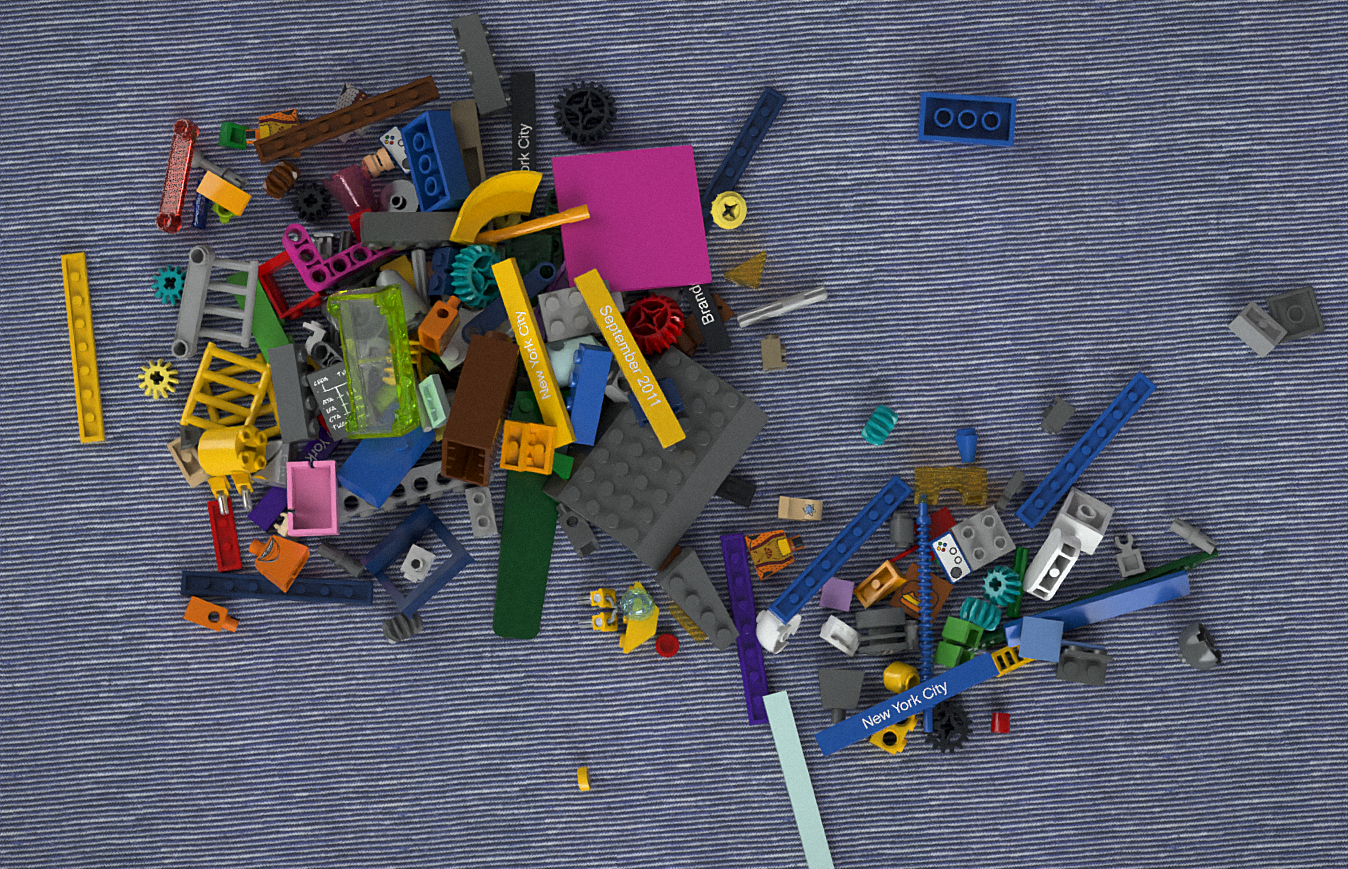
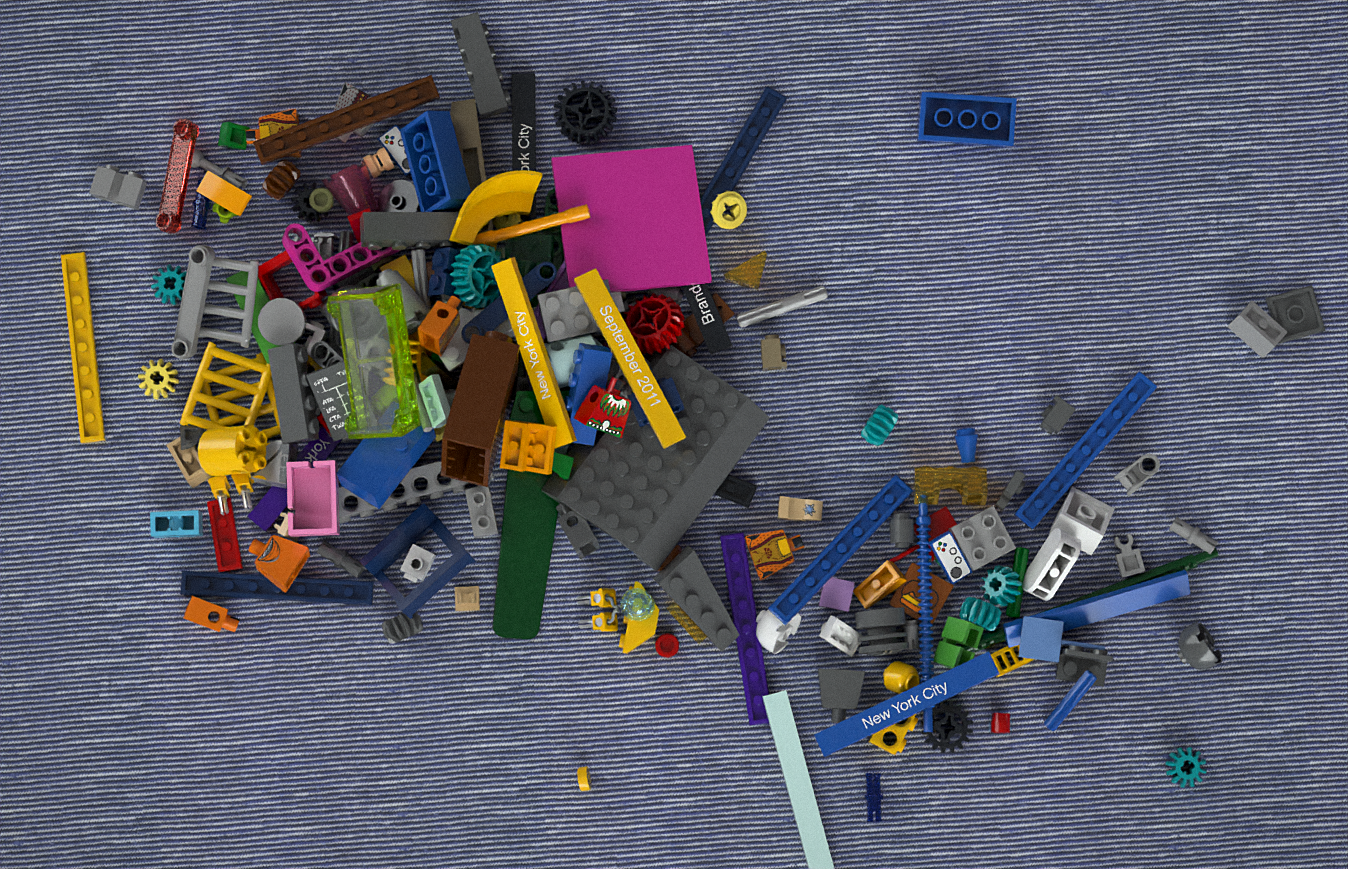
(118, 187): none -> light grey brick
(176, 524): none -> medium azure brick
(282, 321): none -> light grey tile
(321, 200): none -> olive tile
(467, 598): none -> tan tile
(605, 408): none -> torso
(873, 797): none -> clear blue pin
(1070, 700): none -> blue axle
(1137, 474): none -> light grey piece
(1179, 762): none -> teal gear

